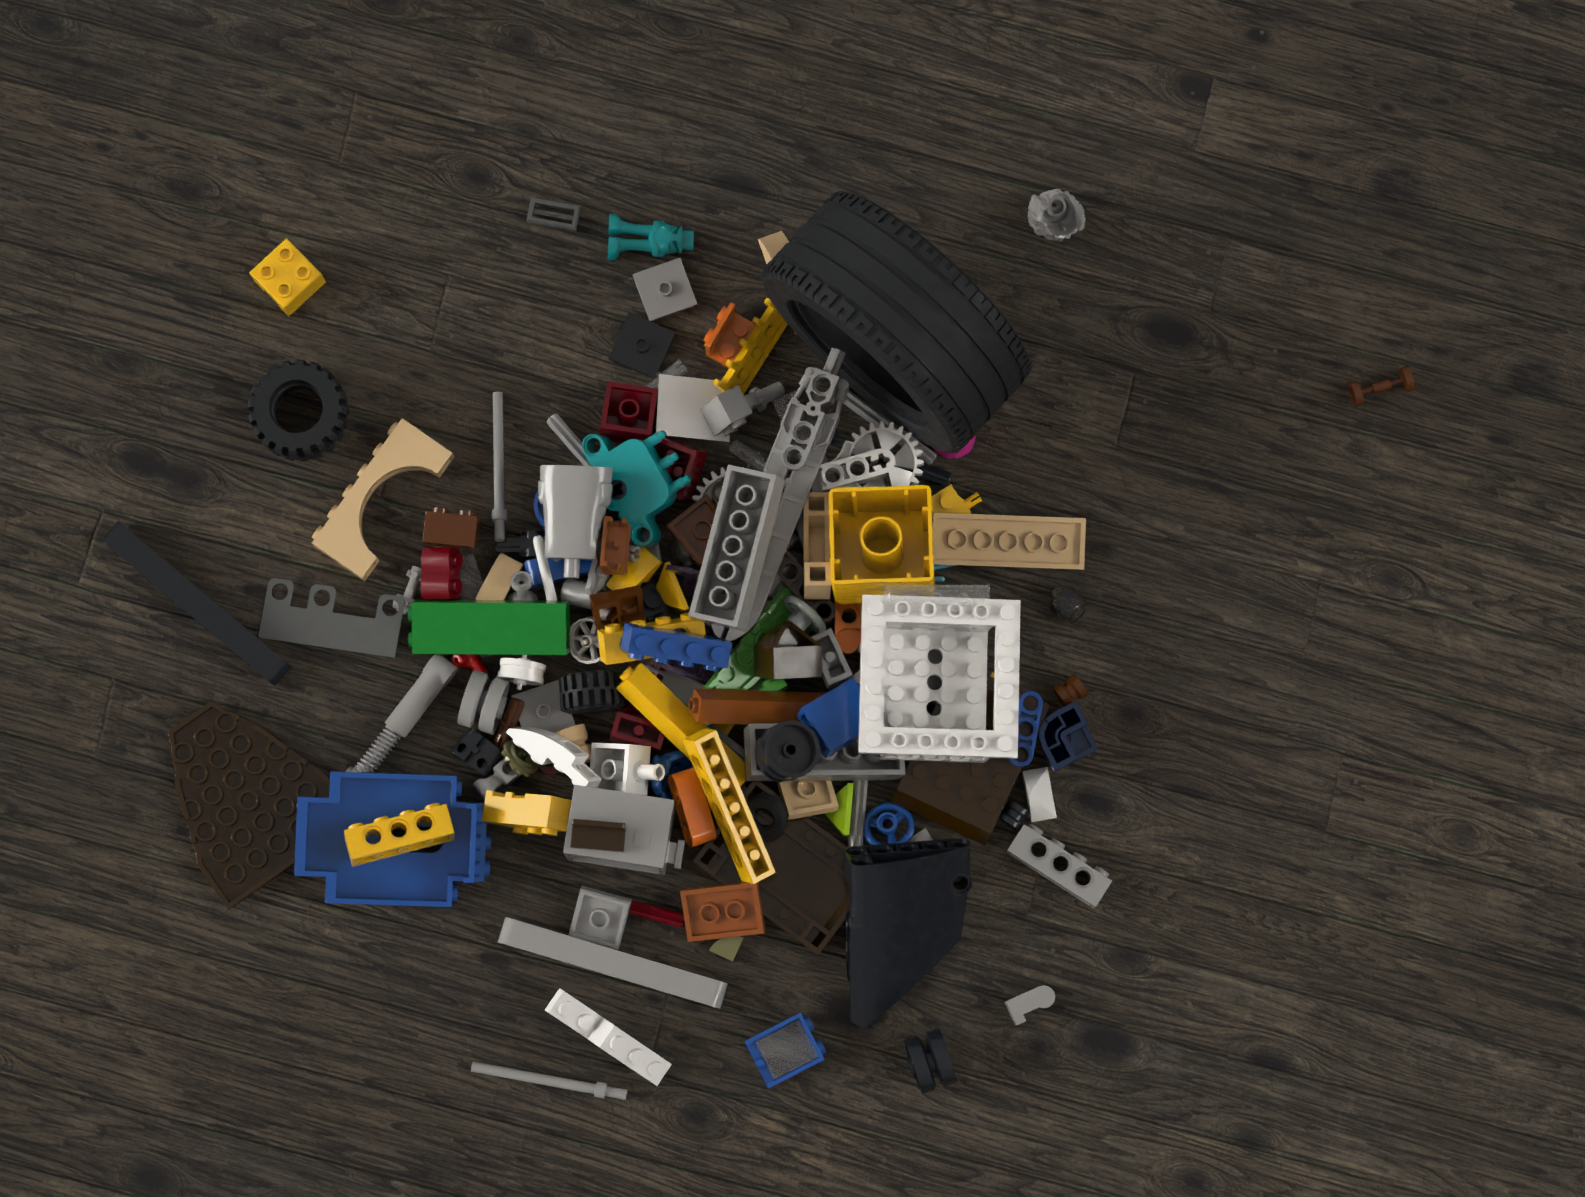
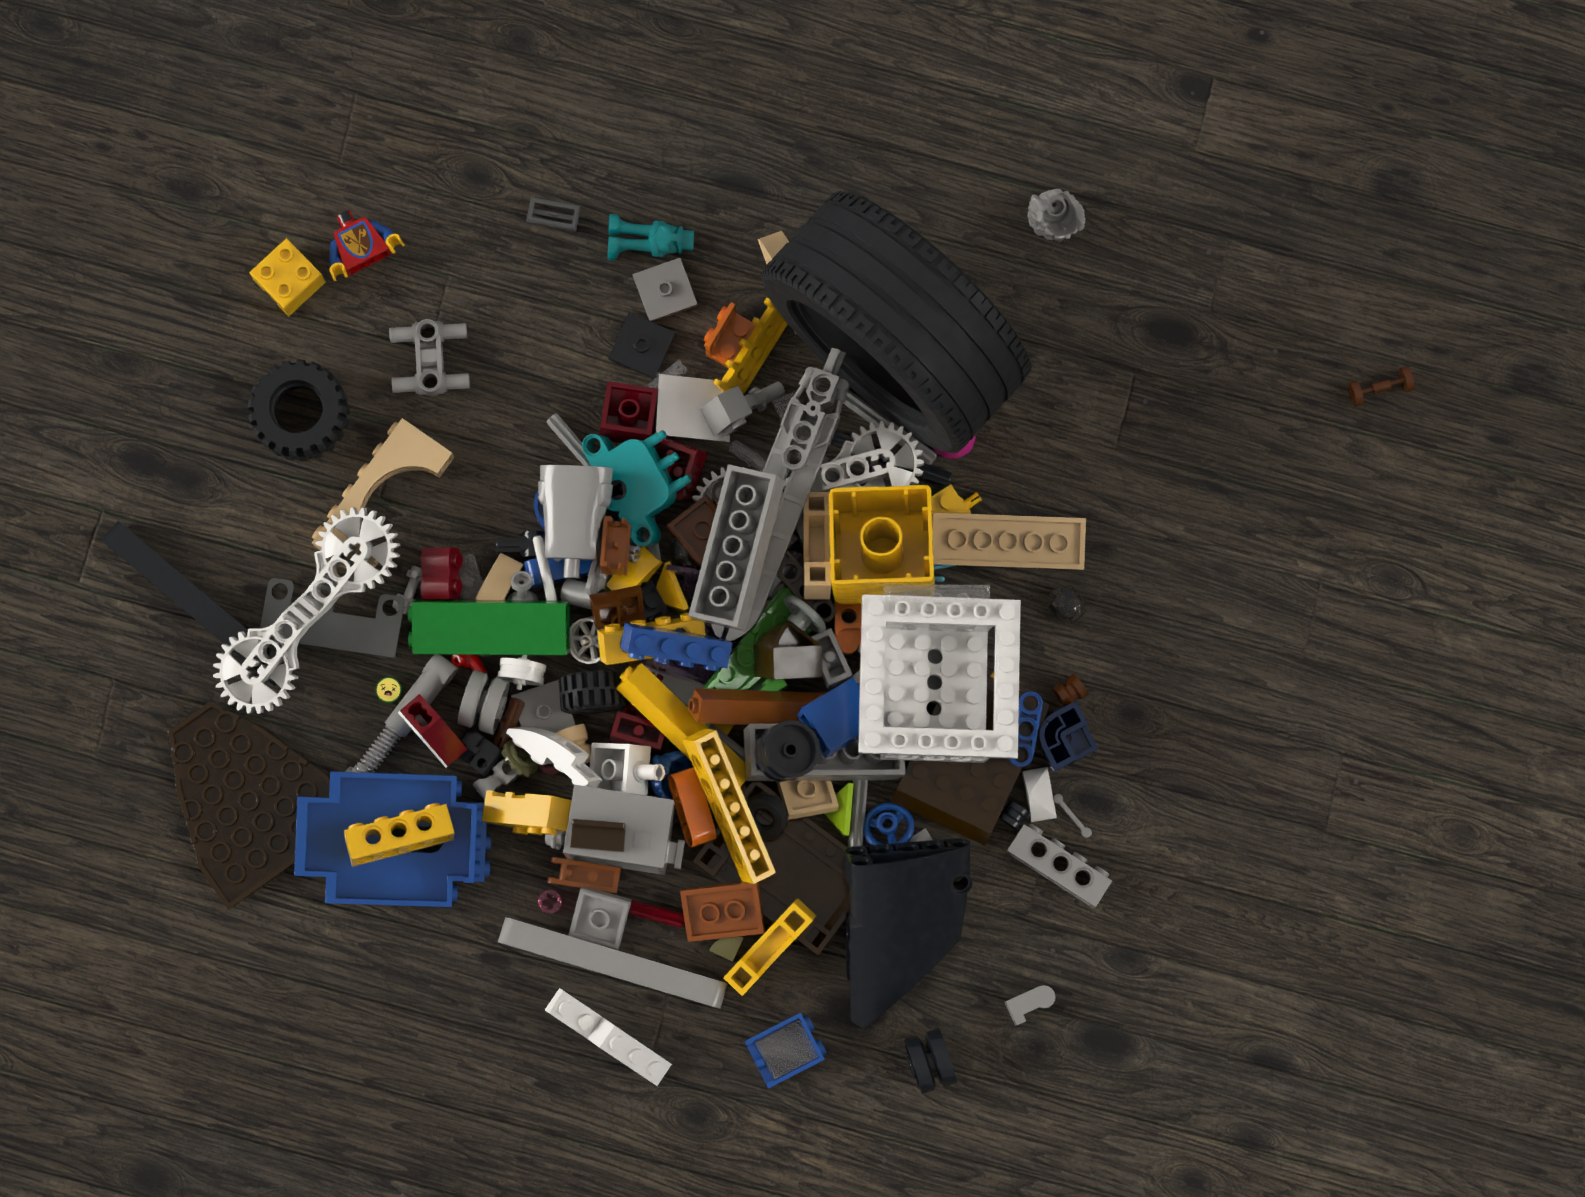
(306, 610): none -> white beam
(359, 245): none -> torso
(388, 690): none -> light yellow tile
(429, 357): none -> light grey piece
(432, 730): none -> dark red piece
(451, 530): reddish brown slope -> none
(499, 514): light grey bar -> none
(555, 841): none -> white plate
(556, 907): none -> clear pink bush
(587, 874): none -> dark orange hinge
(599, 1089): light grey bar -> none
(769, 946): none -> yellow arch
(1085, 832): none -> light grey hinge

